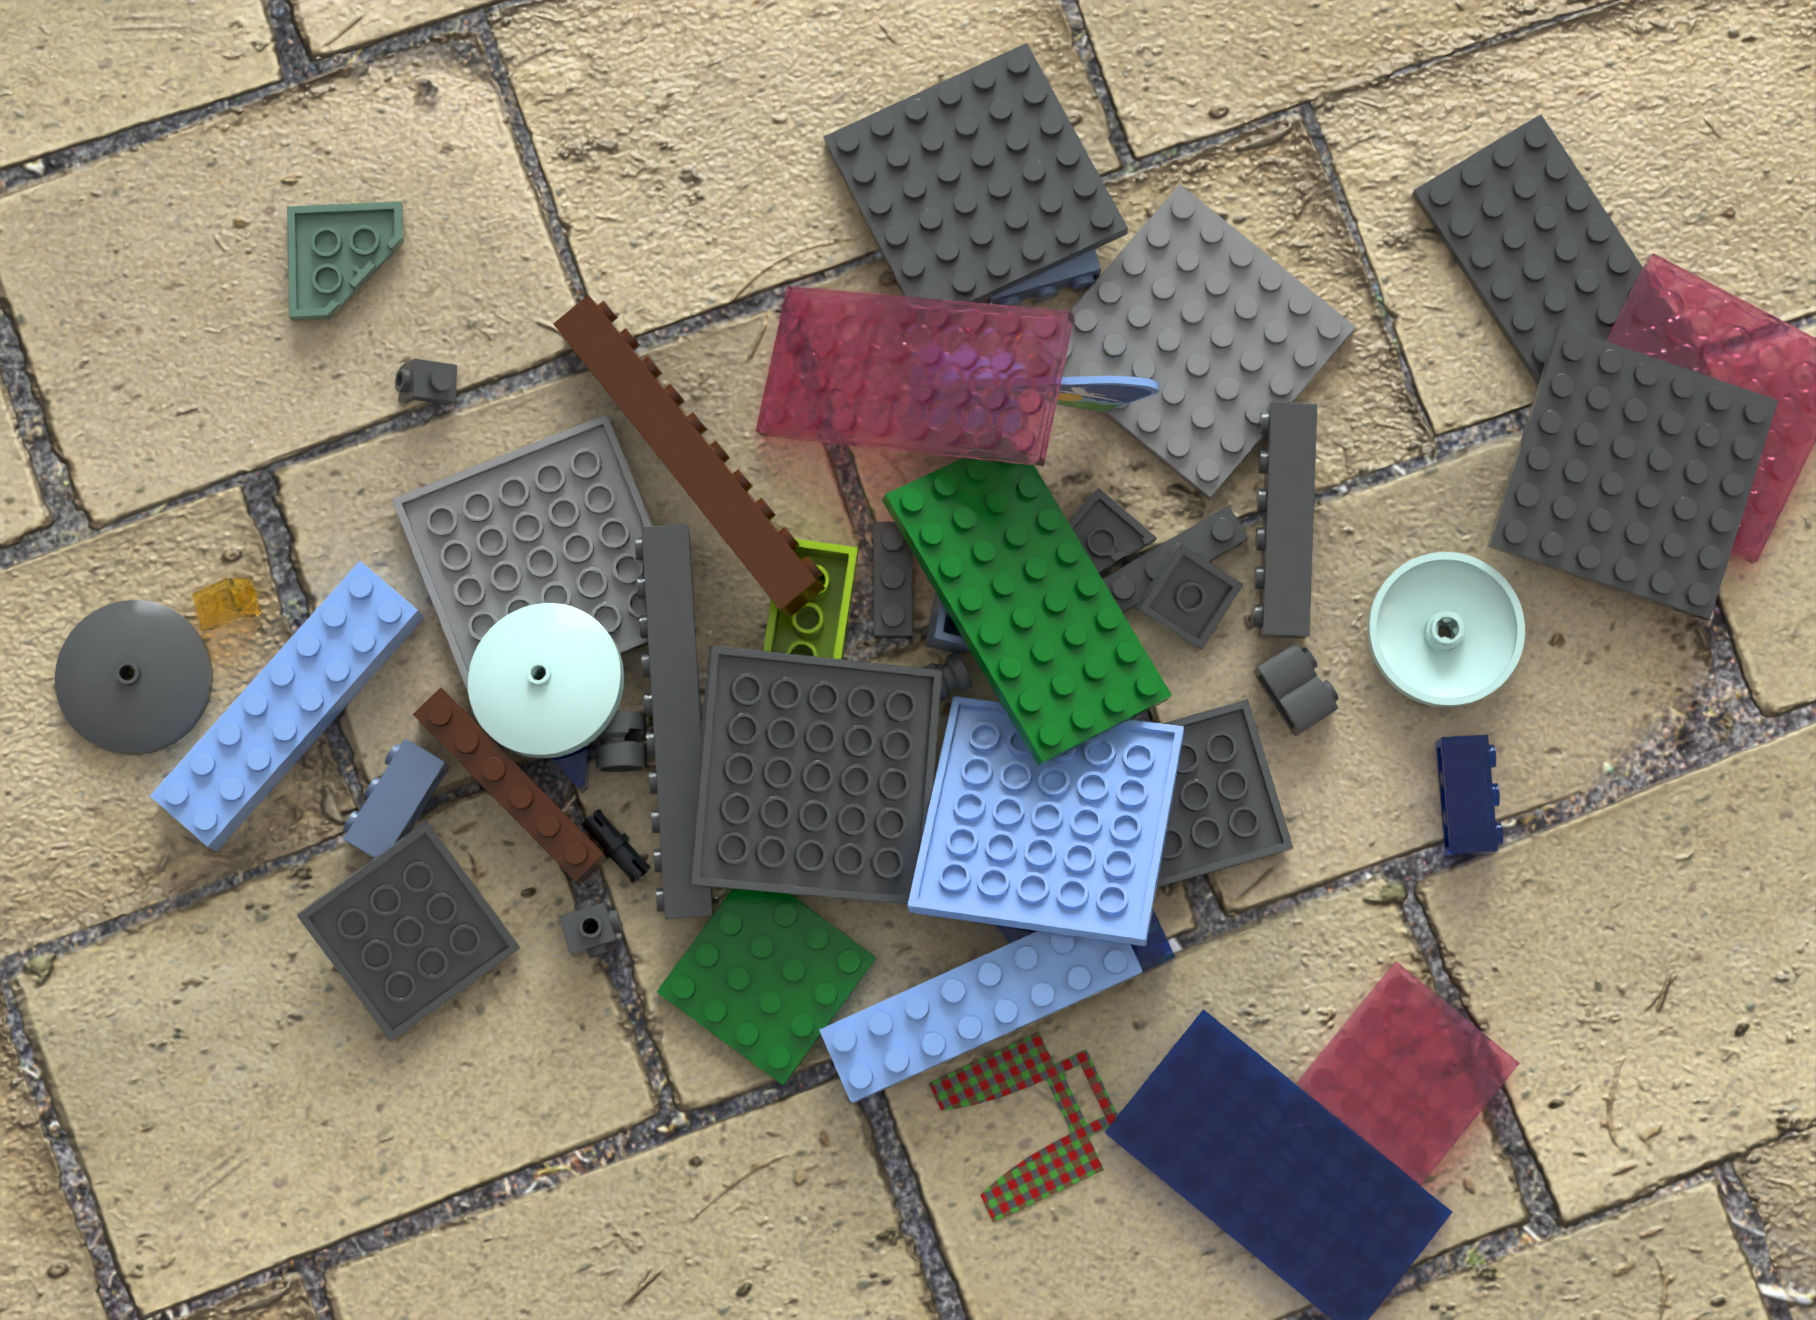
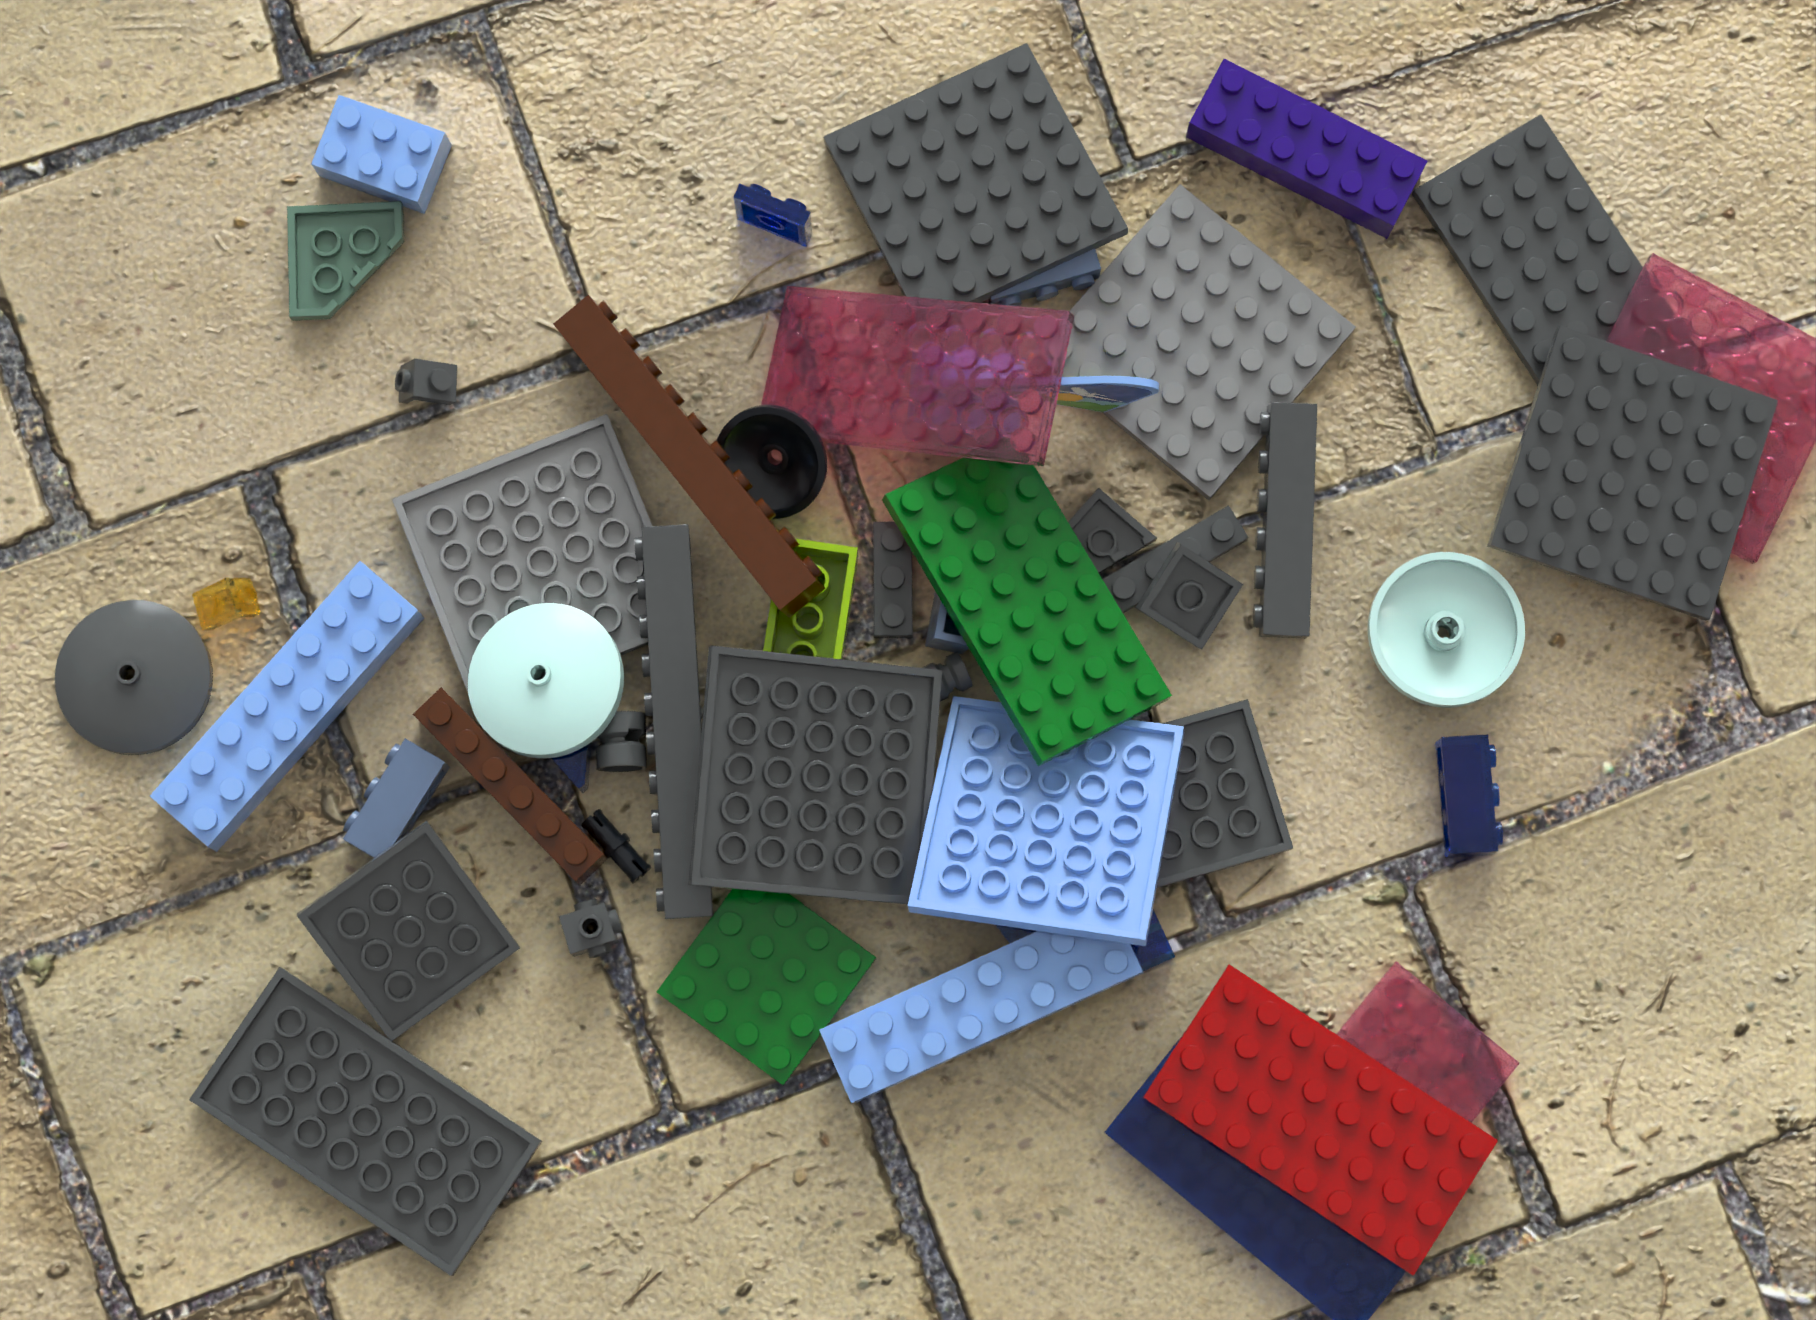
(366, 1121): none -> dark grey plate
(381, 154): none -> light blue brick
(783, 218): none -> clear blue plate
(785, 484): none -> black dish
(1056, 1164): piece -> none
(1297, 689): dark grey brick -> none
(1305, 148): none -> dark purple brick
(1320, 1119): none -> red plate

